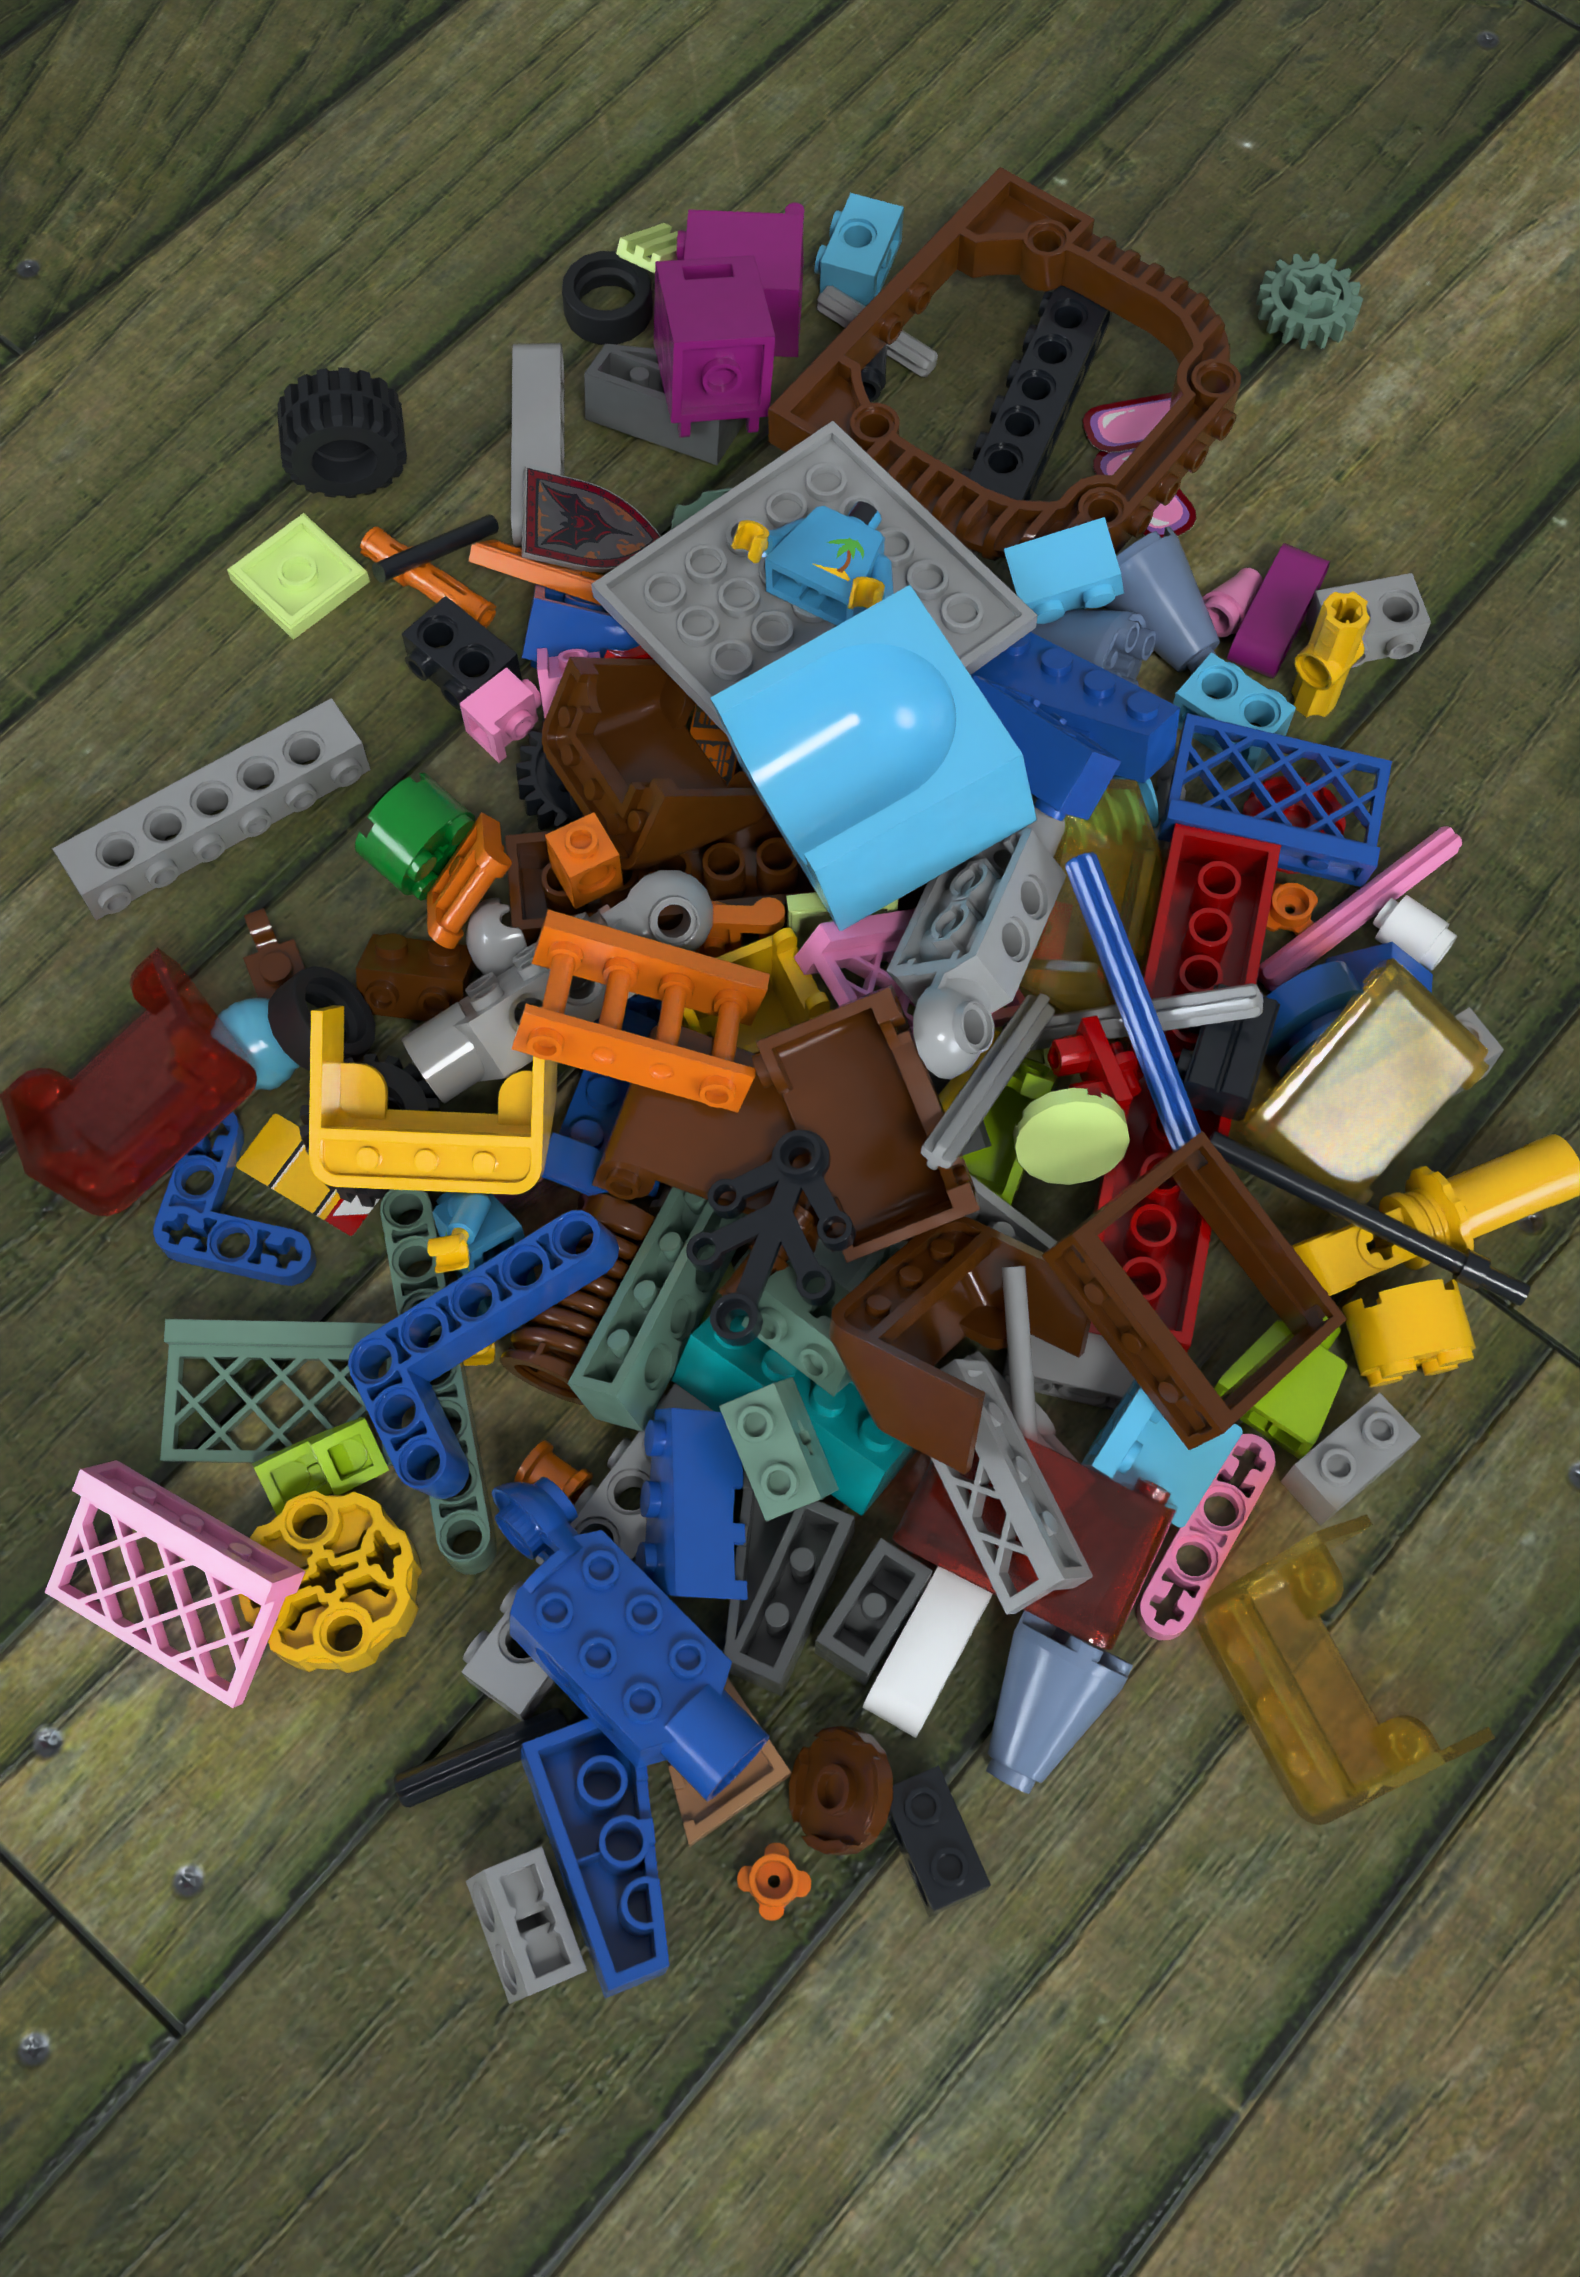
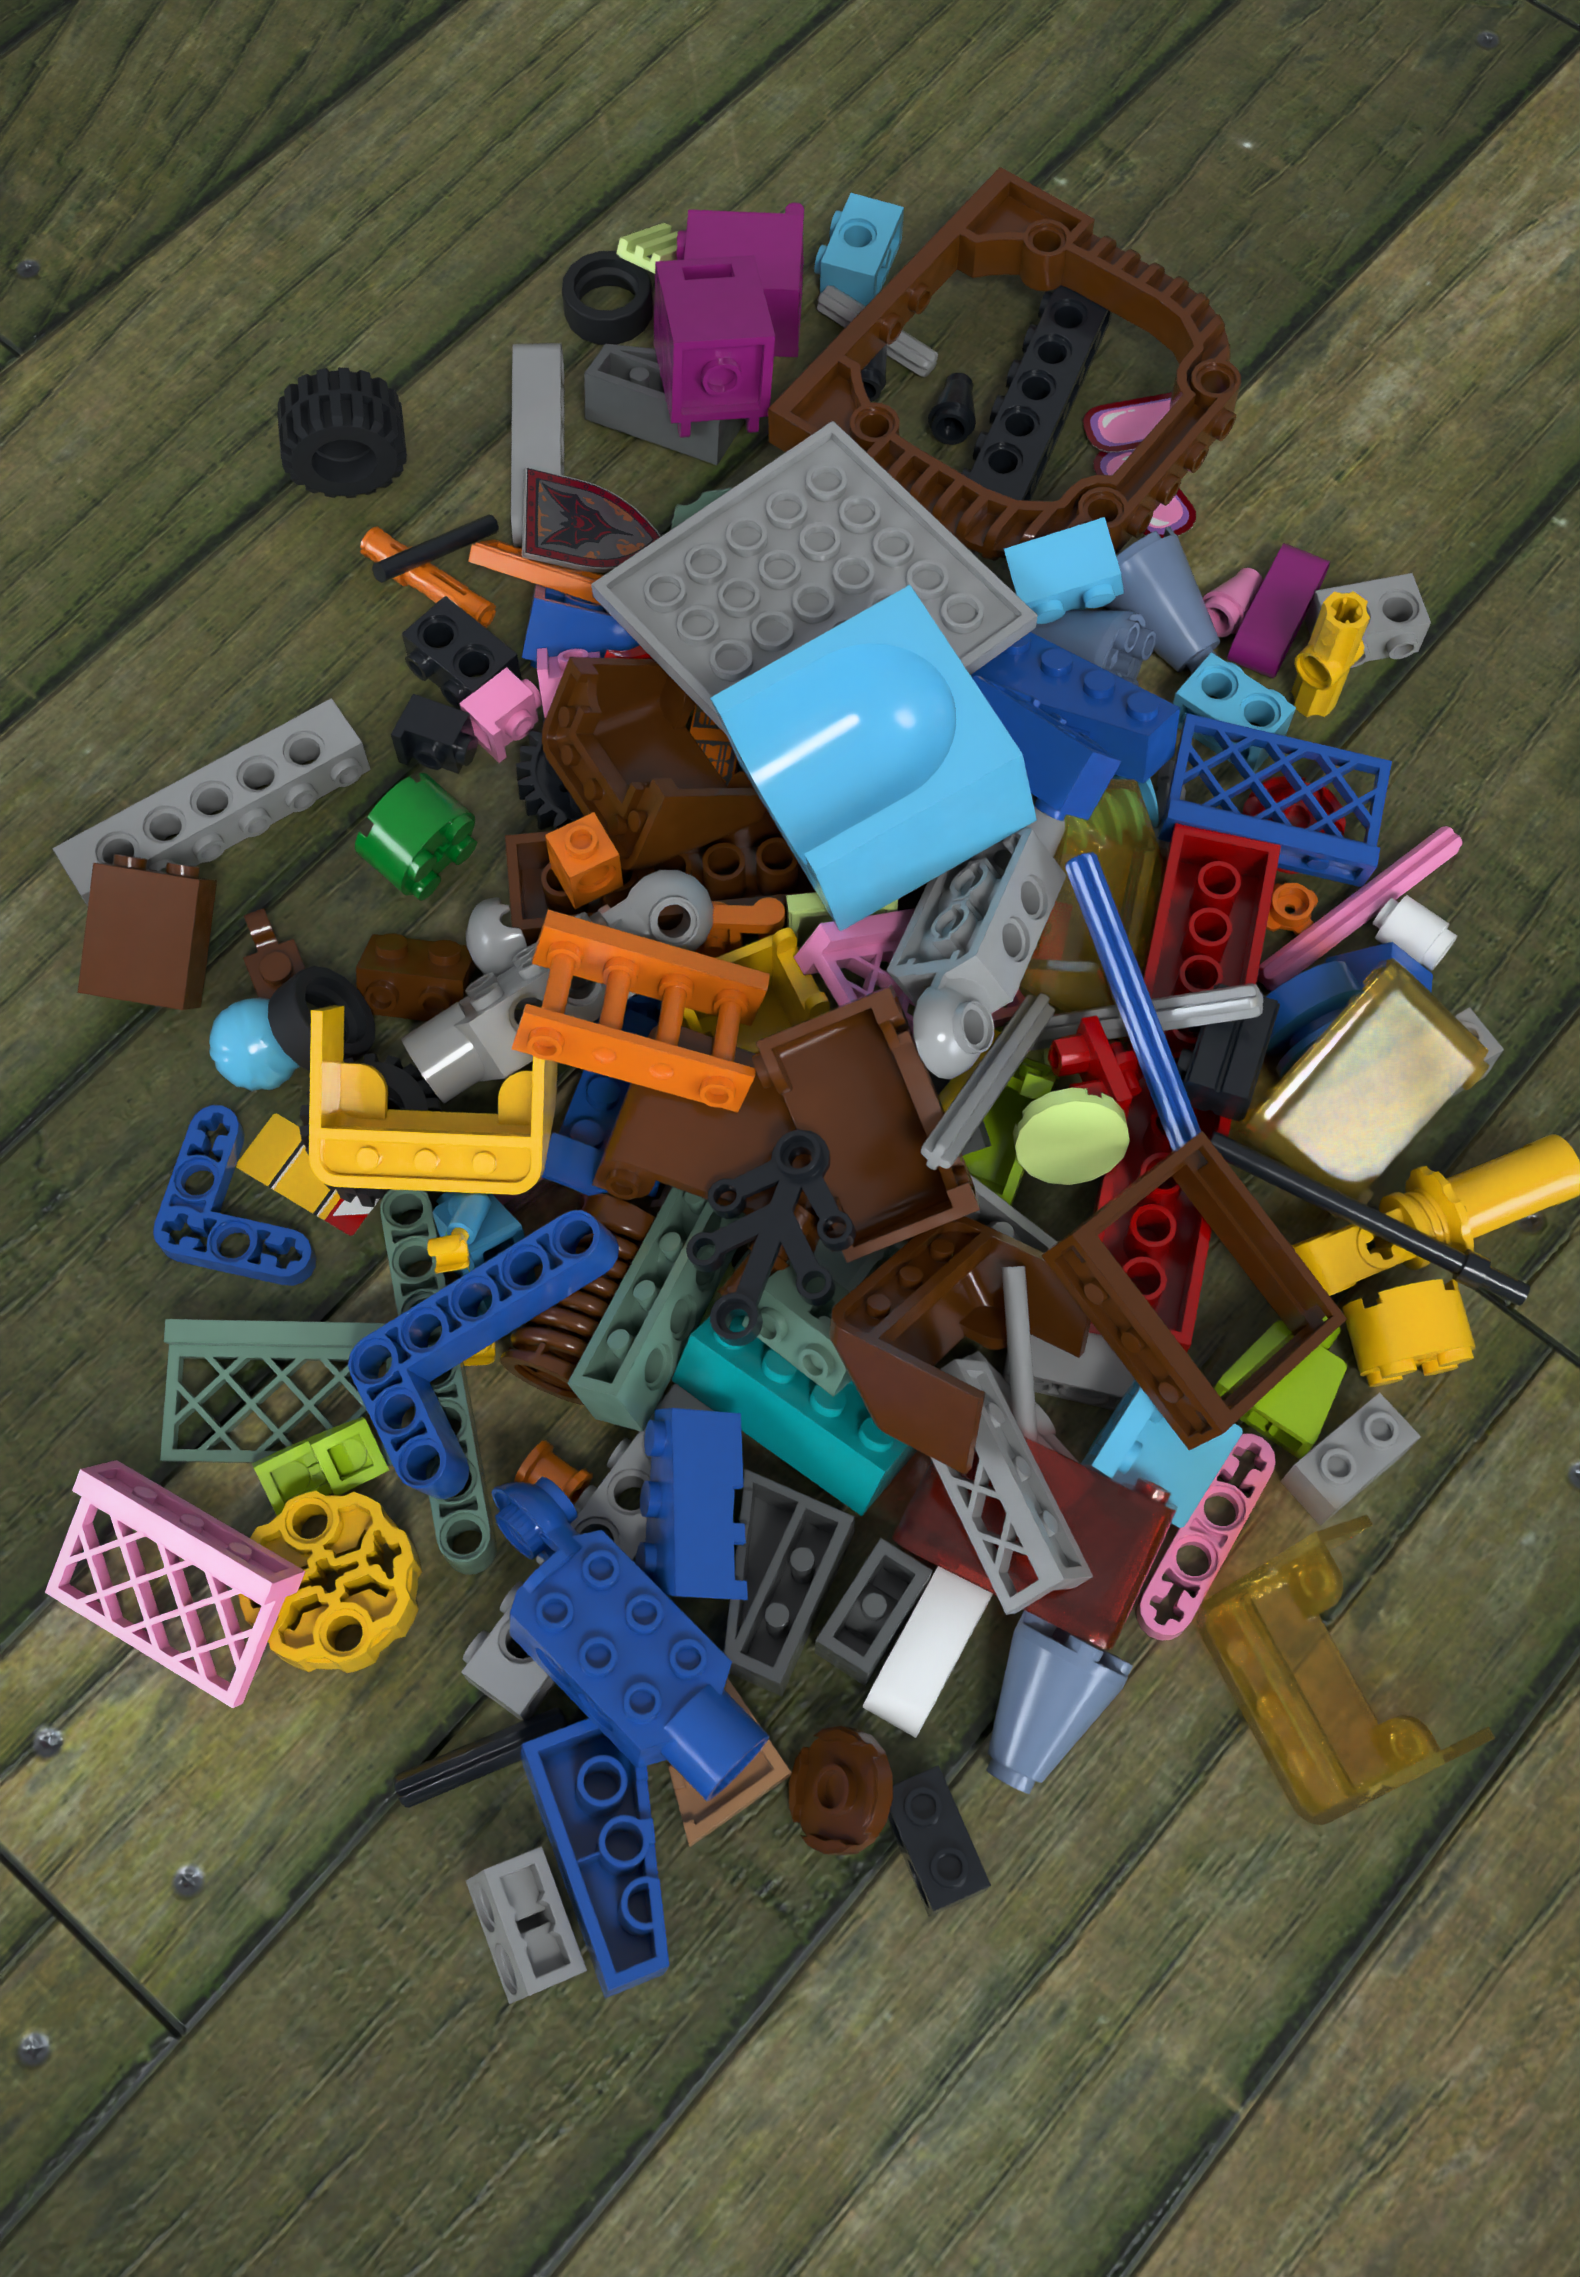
(135, 1102): clear red windscreen -> none
(147, 933): none -> reddish brown brick
(298, 576): yellowish green tile -> none
(434, 735): none -> black brick
(465, 881): orange plate -> none
(779, 1448): sand green brick -> none
(792, 1882): orange plate -> none
(823, 561): dark azure torso -> none
(953, 413): none -> black cone
(1309, 301): sand green gear -> none

